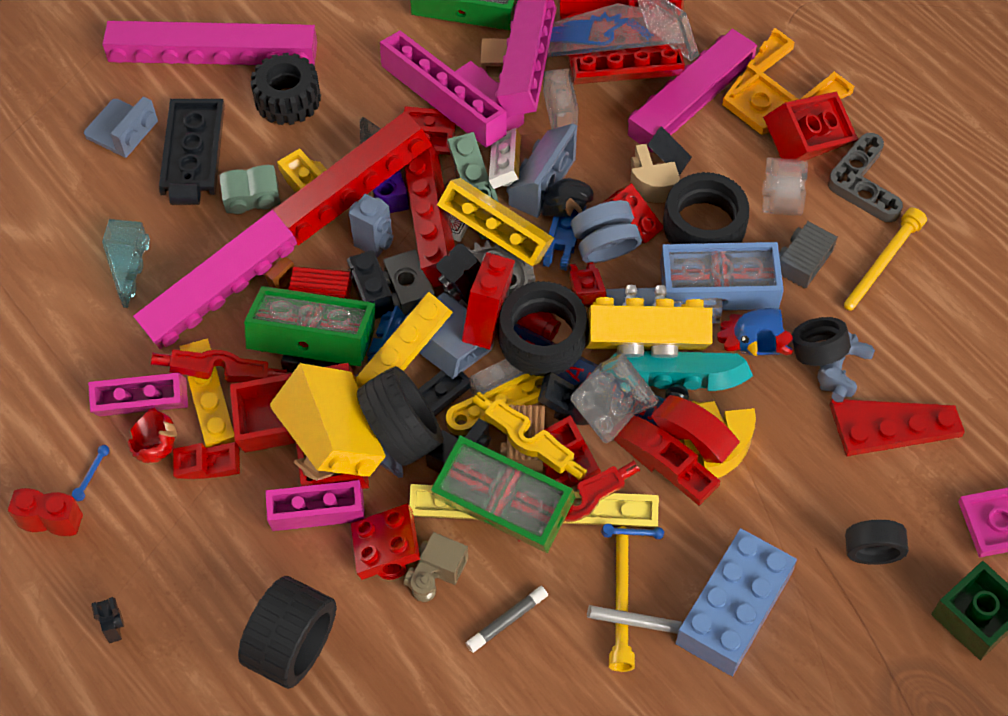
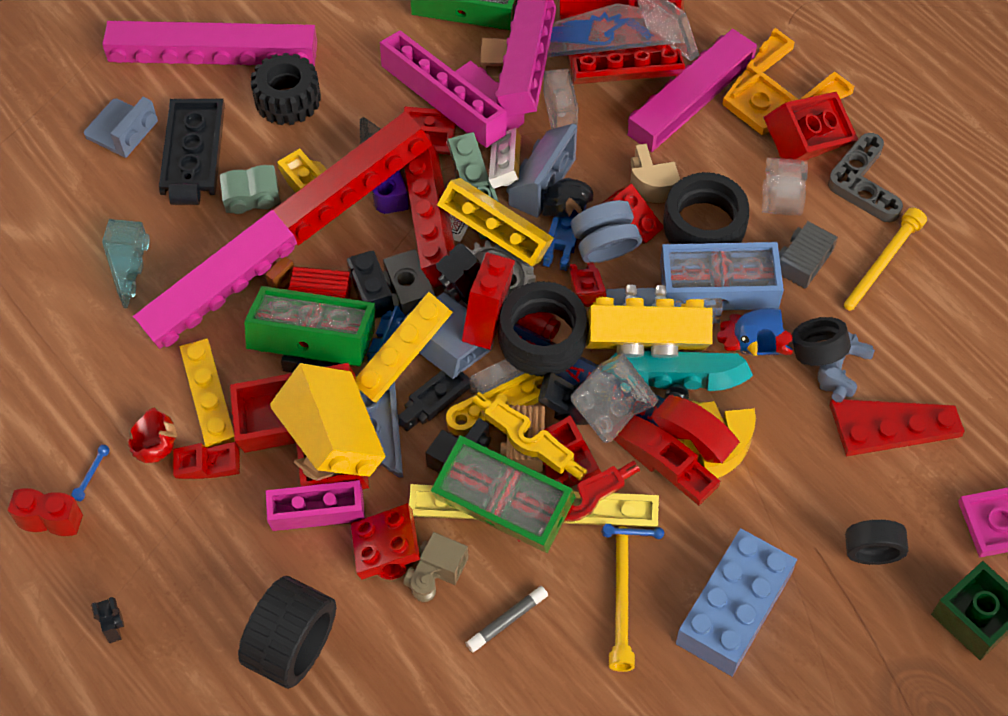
(138, 394): dark pink brick -> none
(202, 365): red piece -> none
(371, 224): sand blue brick -> none
(399, 416): black tyre -> none
(633, 619): light grey bar -> none
(669, 149): black sticker -> none

